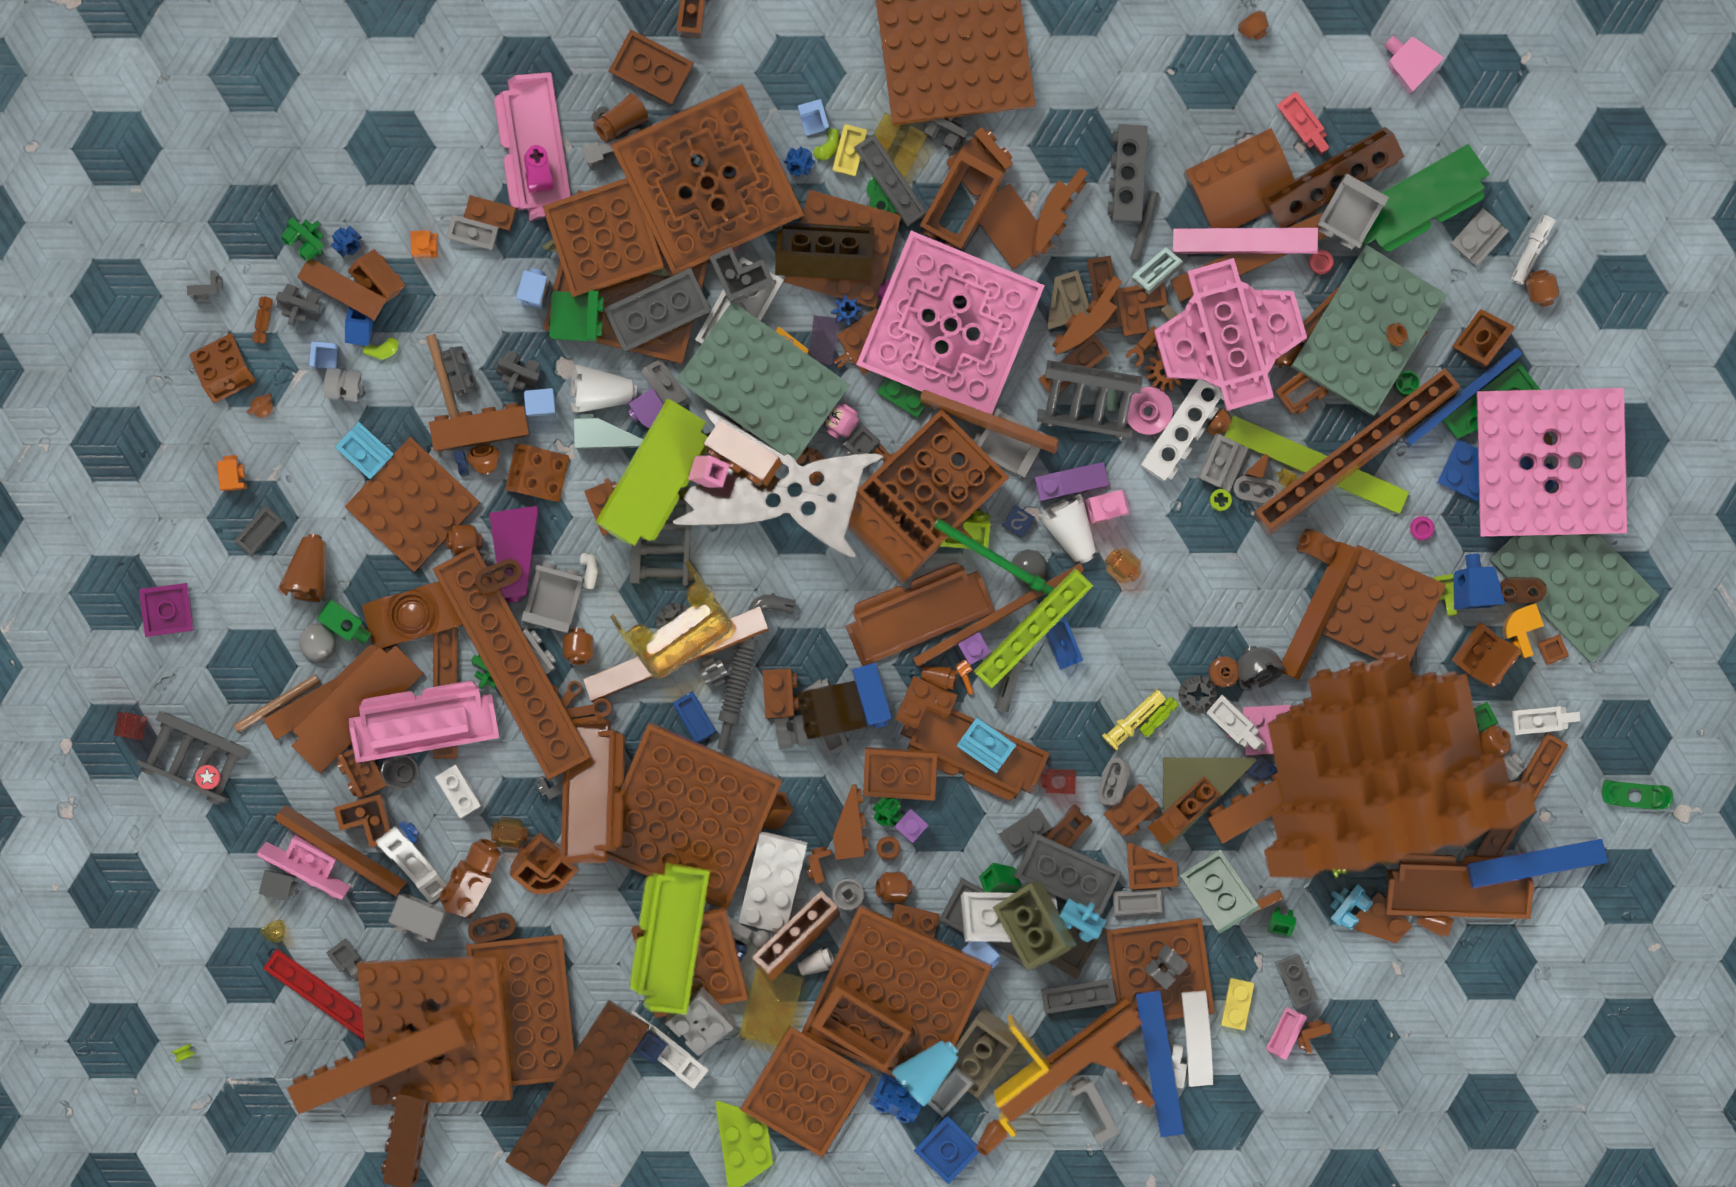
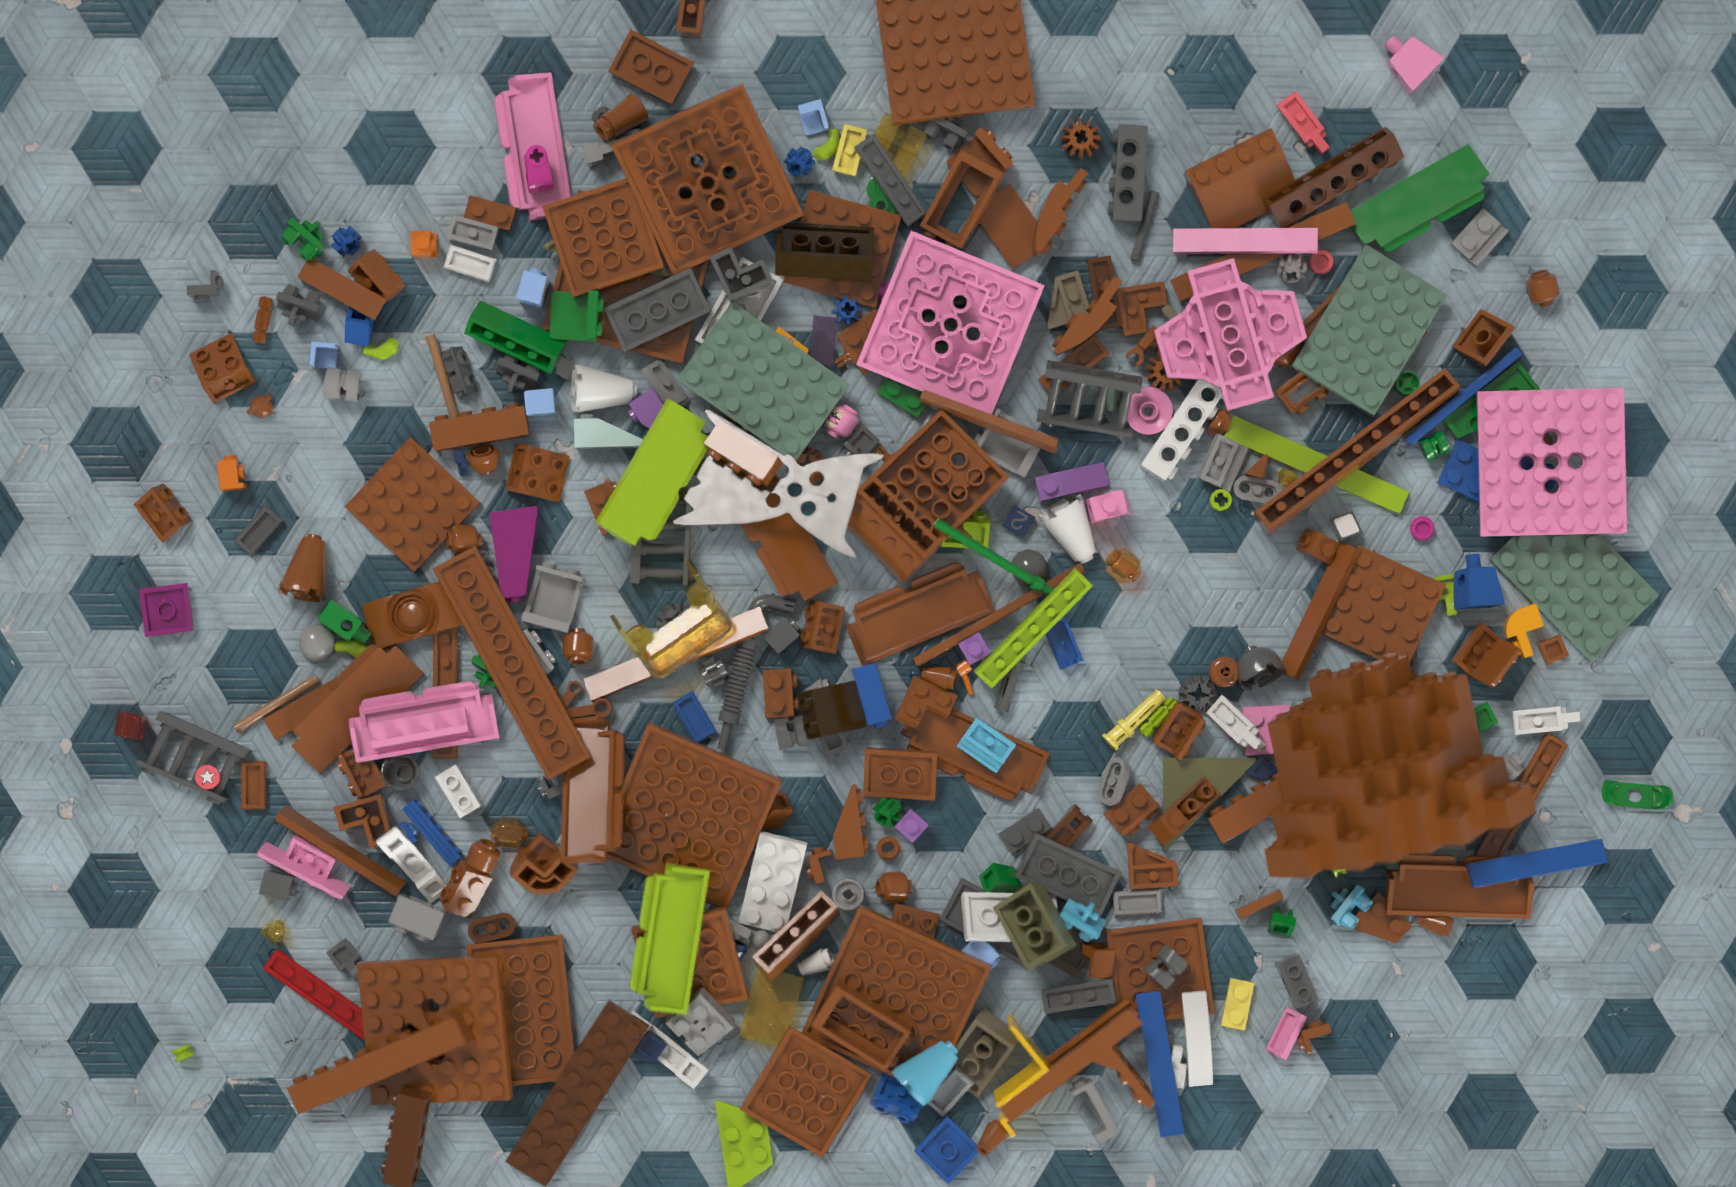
(162, 512): none -> dark orange bracket
(253, 785): none -> dark orange tile
(352, 647): none -> lime arm
(364, 450): medium azure plate -> none
(432, 832): none -> blue piece
(470, 263): none -> white tile
(497, 576): reddish brown plate -> none
(514, 337): none -> green brick
(591, 570): white arm -> none
(708, 471): bright pink brick -> none
(782, 634): none -> dark grey brick
(790, 554): none -> dark orange slope
(822, 626): none -> dark orange bracket
(1069, 785): clear red brick -> none
(1089, 138): none -> dark orange gear
(1101, 959): none -> dark orange panel
(1150, 287): light aqua tile -> none
(1179, 730): none -> dark orange bracket
(1219, 891): sand green plate -> none
(1254, 26): dark orange cone -> none
(1292, 268): none -> light grey gear
(1345, 526): none -> white slope
(1351, 212): light grey panel -> none
(1396, 334): dark orange plate -> none
(1434, 446): none -> green wheel
(1495, 741): dark orange head -> none
(1521, 588): reddish brown plate -> none
(1537, 241): white pin -> none

